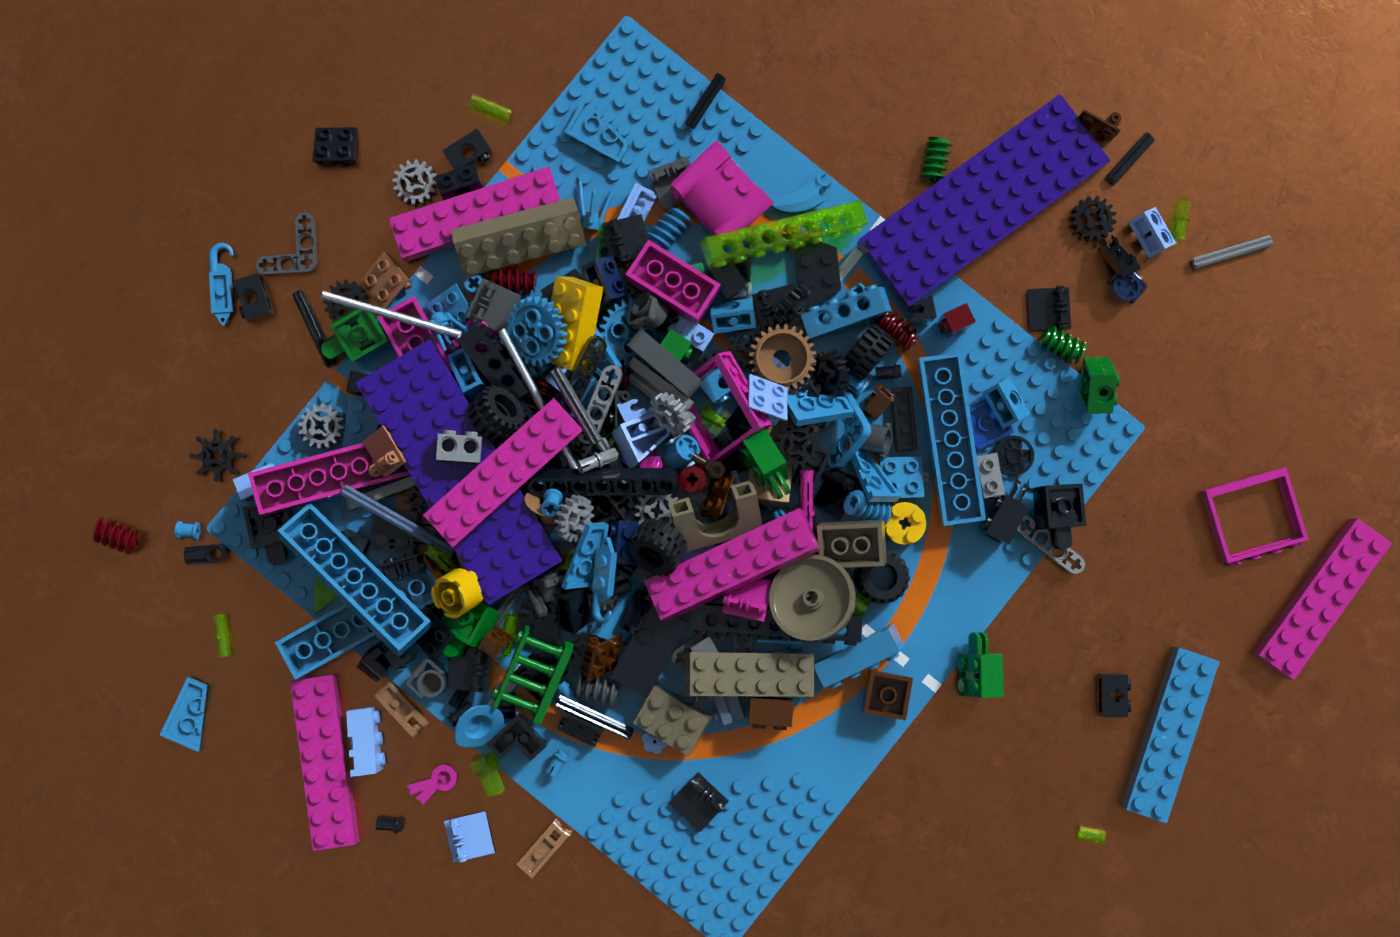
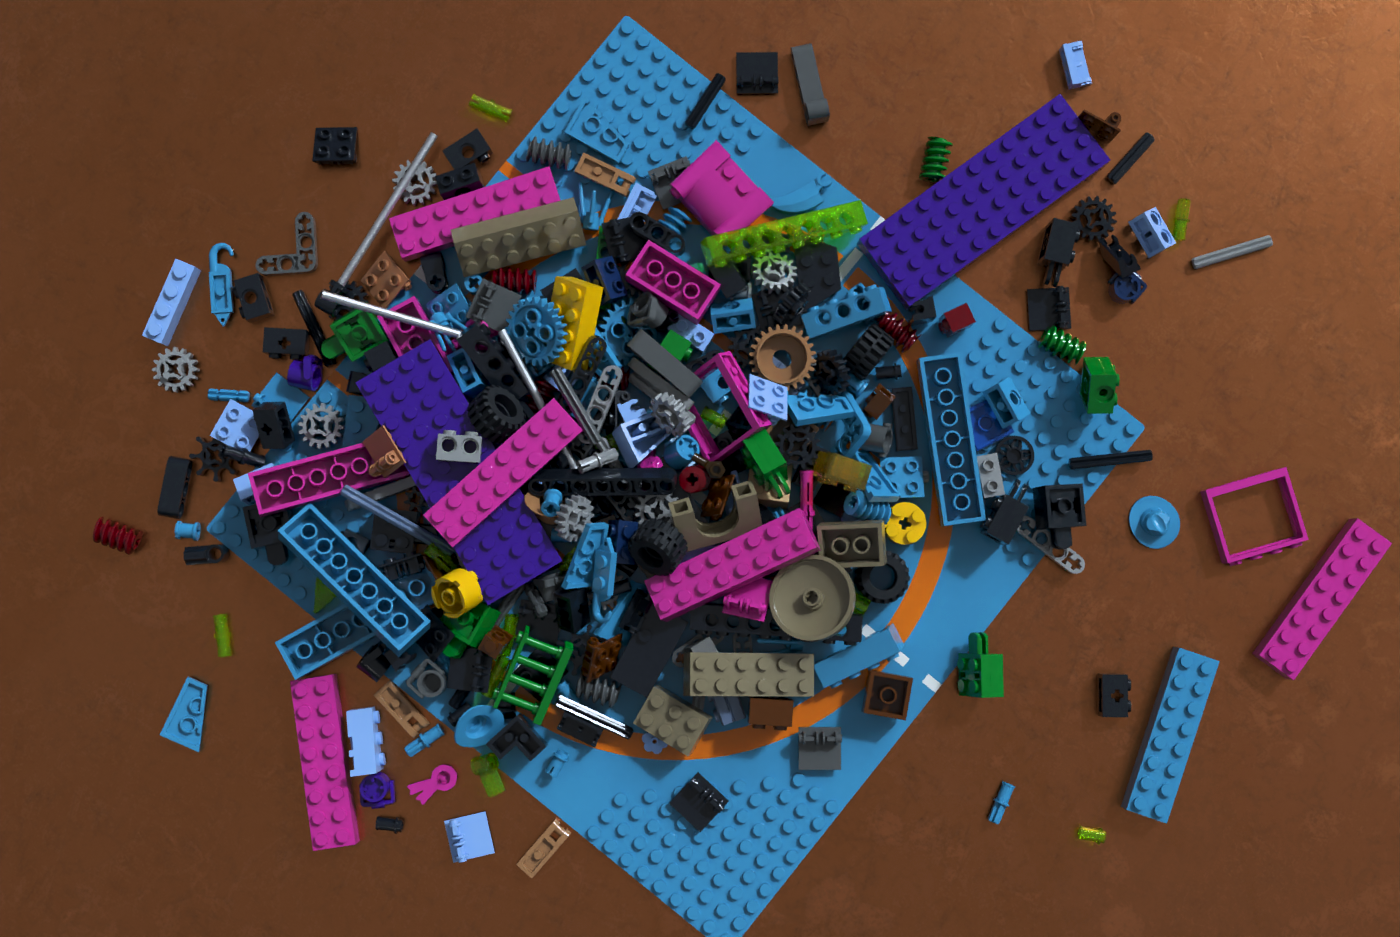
(169, 375): none -> light grey gear
(171, 302): none -> light blue brick
(175, 487): none -> black beam
(226, 395): none -> dark azure axle
(236, 427): none -> light blue hinge
(242, 456): none -> black pin
(273, 425): none -> black brick
(275, 338): none -> black brick
(279, 391): none -> dark azure hinge
(306, 373): none -> dark purple piece
(339, 287): none -> flat silver piece
(374, 789): none -> dark purple piece
(379, 356): none -> black brick
(424, 740): none -> dark azure axle
(434, 269): none -> black piece
(497, 674): none -> clear neon green pin
(550, 153): none -> dark grey piece
(604, 174): none -> medium nougat plate
(652, 225): none -> black beam
(757, 72): none -> black hinge
(774, 272): none -> gear
(809, 85): none -> dark grey beam
(819, 748): none -> dark grey hinge
(836, 468): none -> clear yellow brick
(1001, 802): none -> dark azure axle
(1057, 248): none -> black brick
(1075, 65): none -> light blue hinge
(1110, 459): none -> black axle
(1154, 522): none -> dark azure hat

